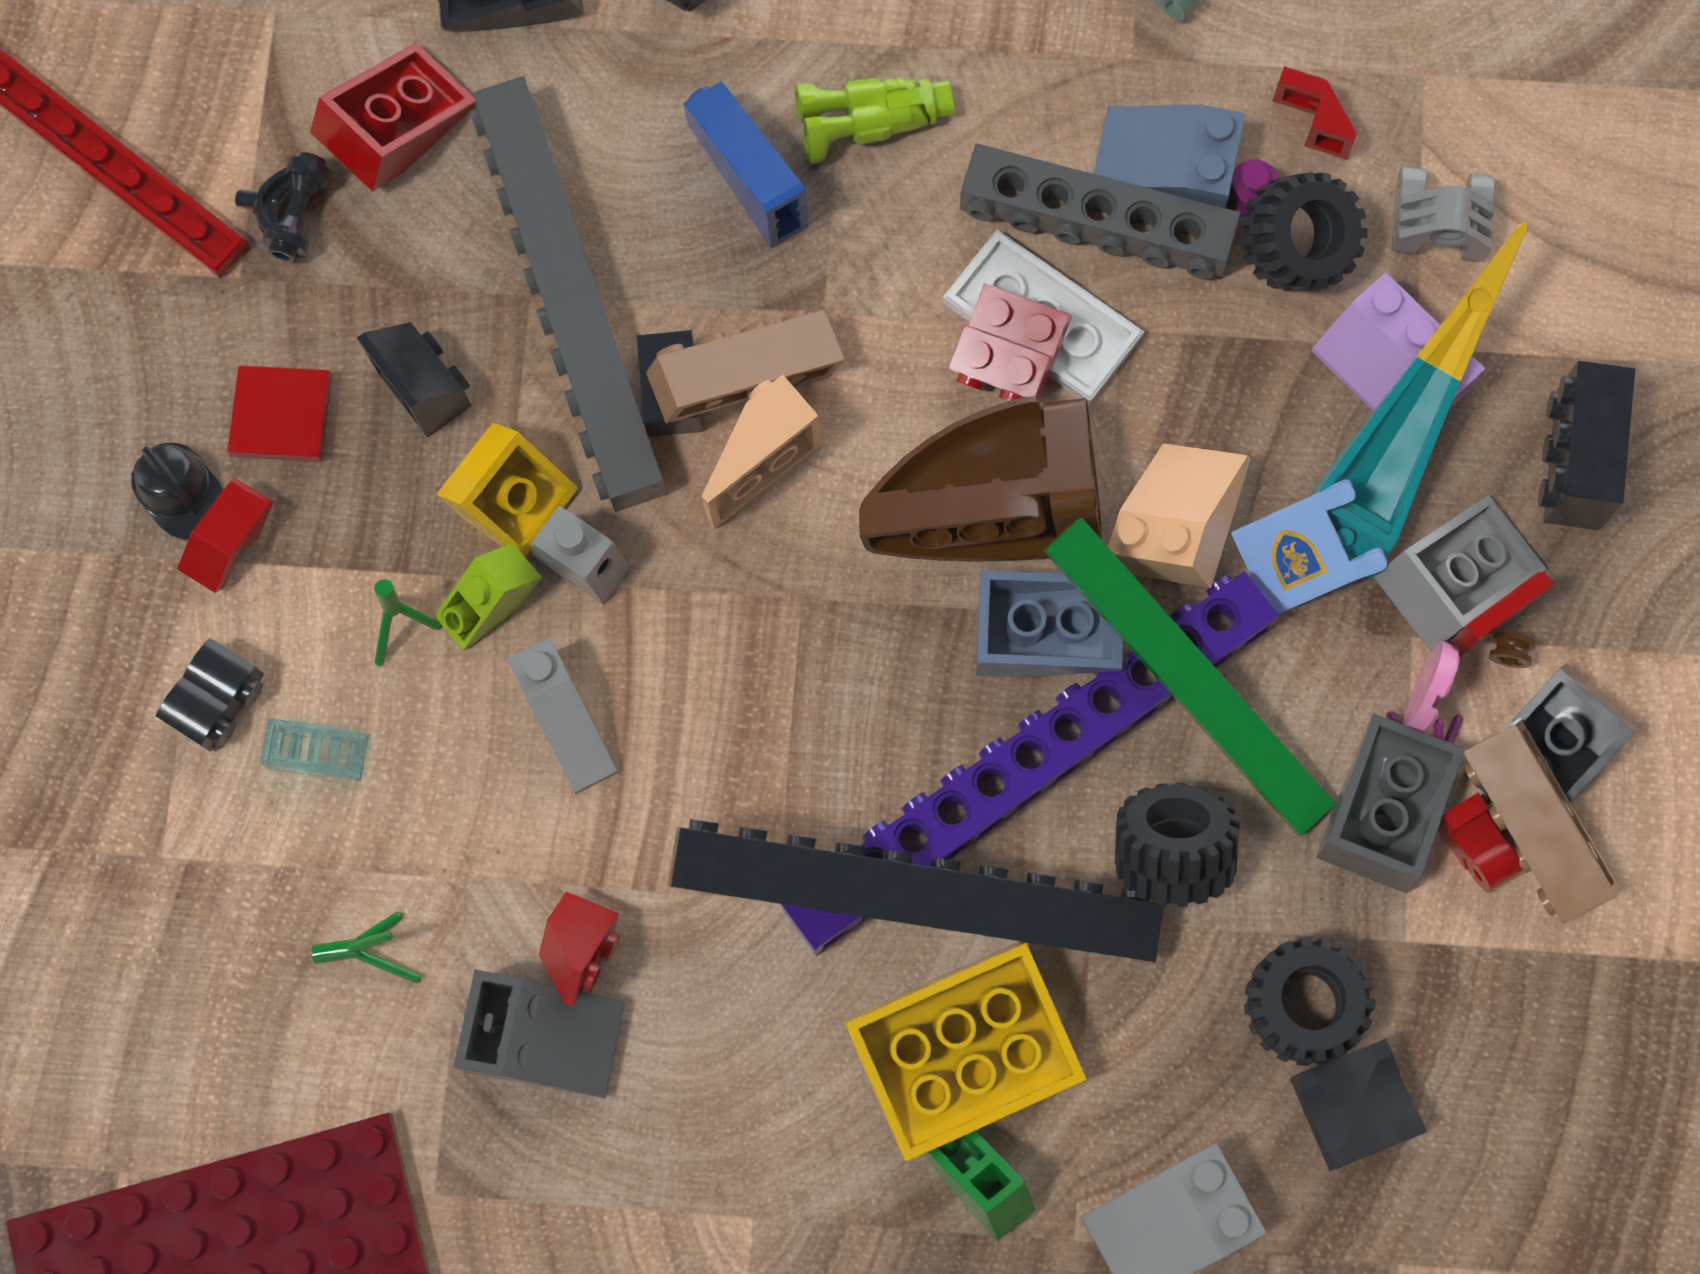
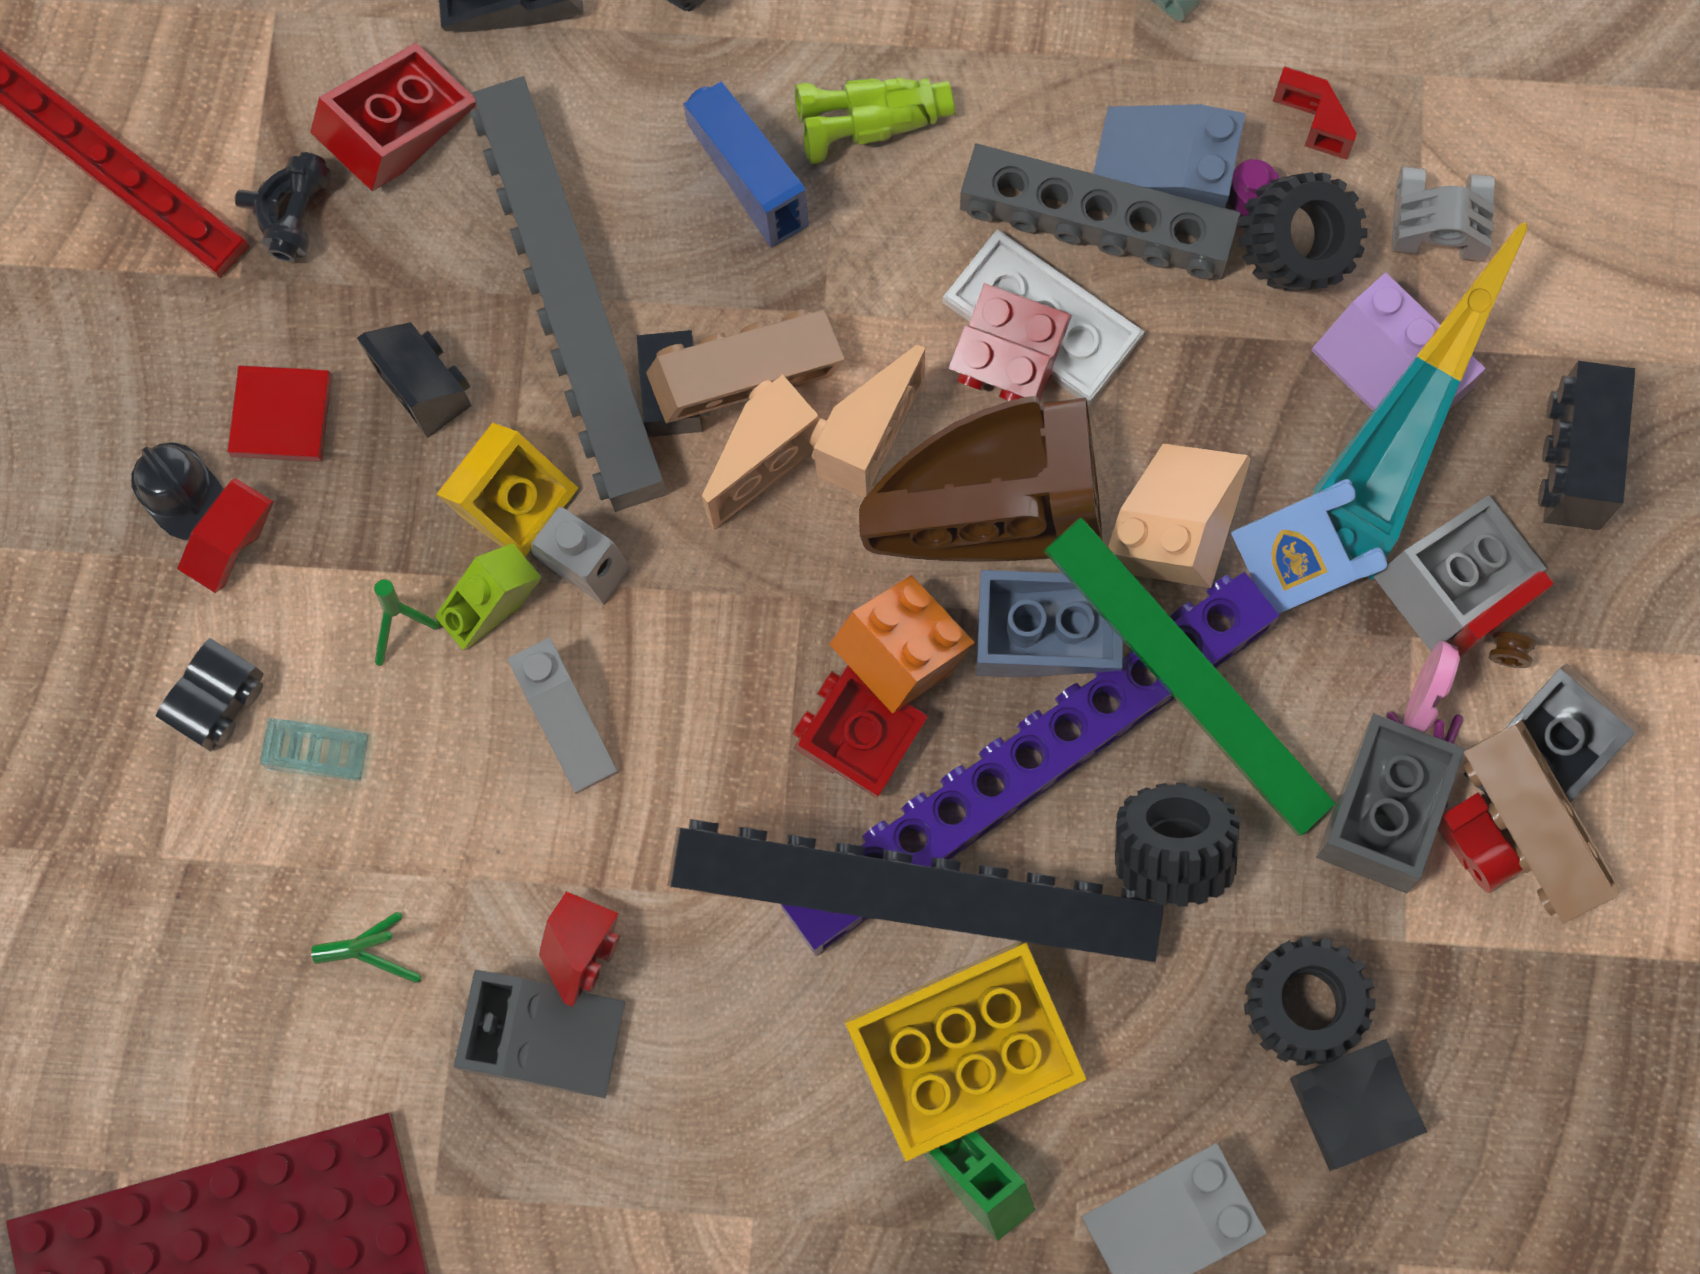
(856, 732): none -> red plate
(866, 424): none -> light nougat slope
(901, 643): none -> orange brick

